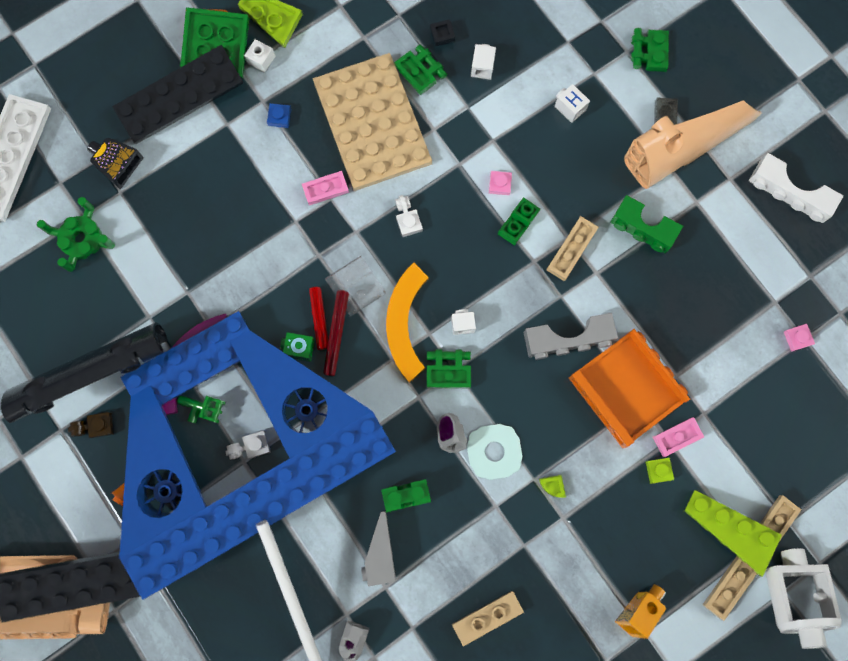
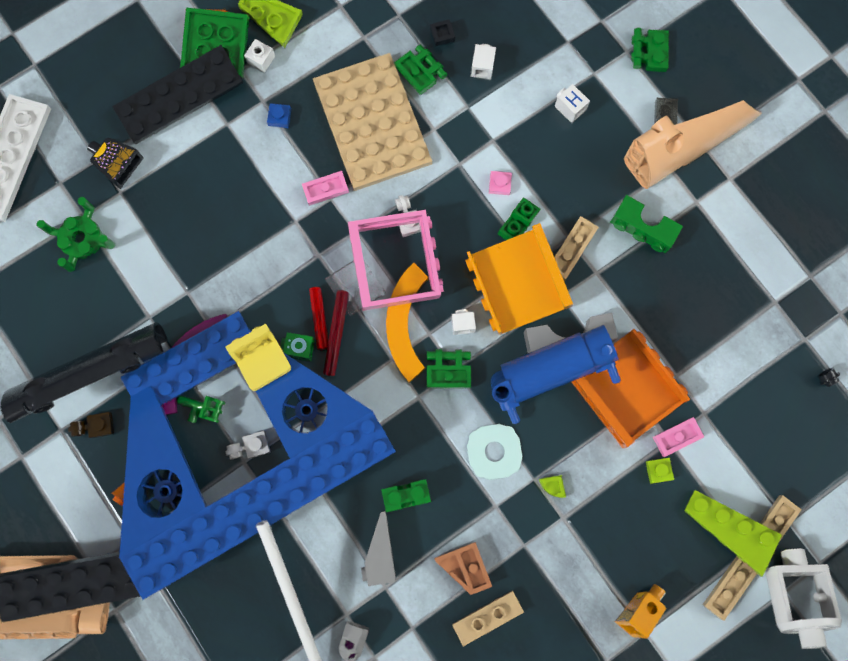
(259, 357): none -> light yellow bracket
(428, 243): none -> bright pink window
(451, 434): light grey rock -> none
(466, 568): none -> nougat wing
(519, 280): none -> light orange panel
(553, 367): none -> blue piece
(773, 178): white arch -> none
(799, 337): bright pink plate -> none
(829, 377): none -> black plate

